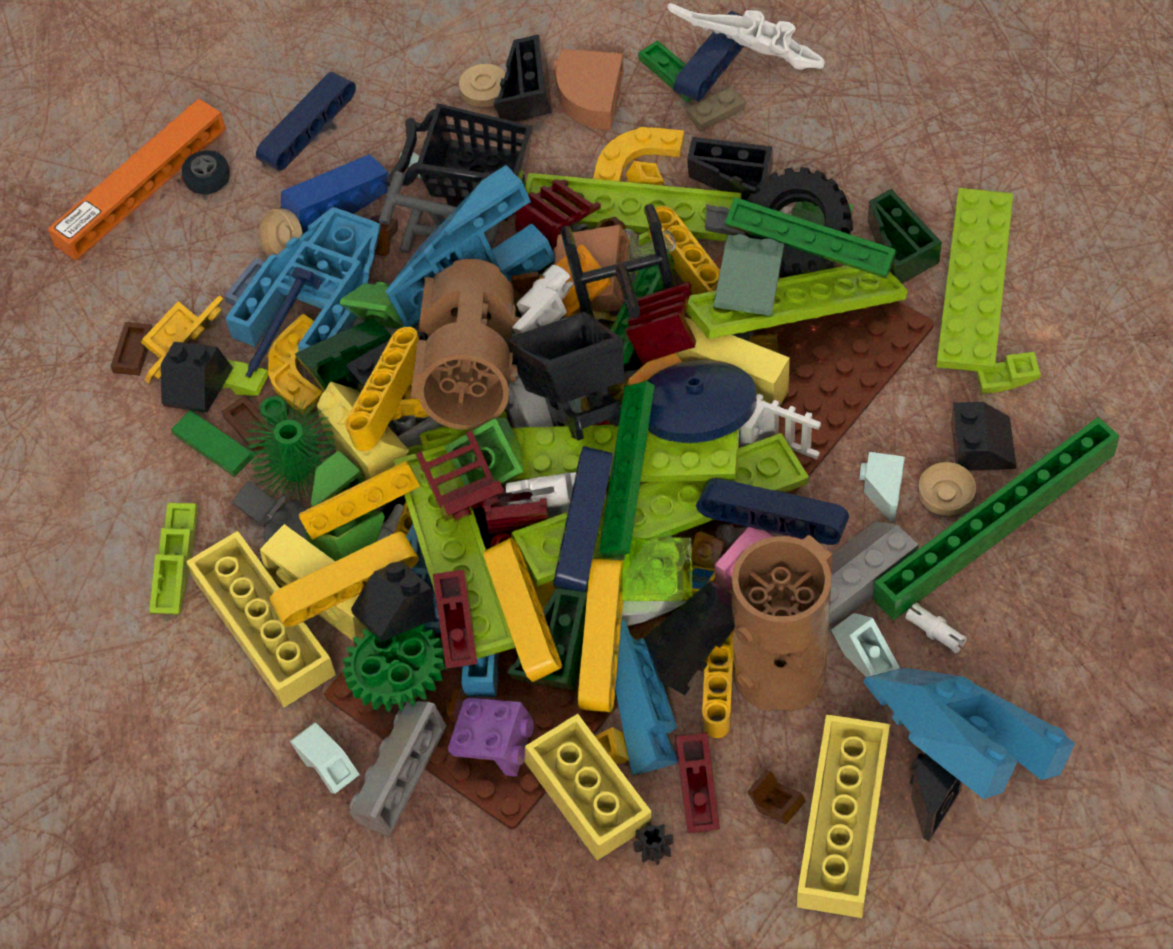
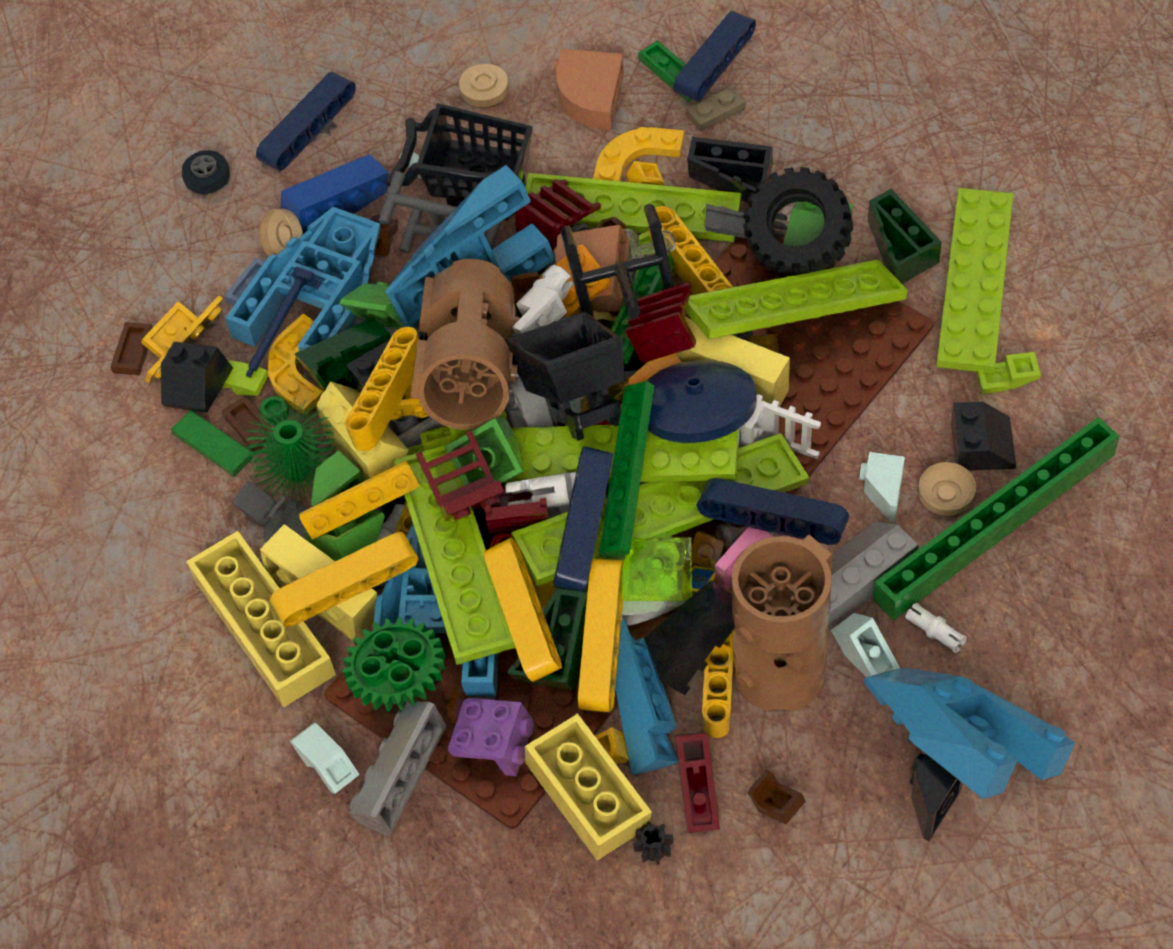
(136, 179): orange brick -> none
(170, 565): lime slope -> none
(394, 601): black slope -> none
(455, 618): dark red slope -> none
(526, 82): black wedge -> none
(749, 274): sand green slope -> none
(756, 34): white animal -> none
(810, 237): green plate -> none
(843, 816): light yellow brick -> none

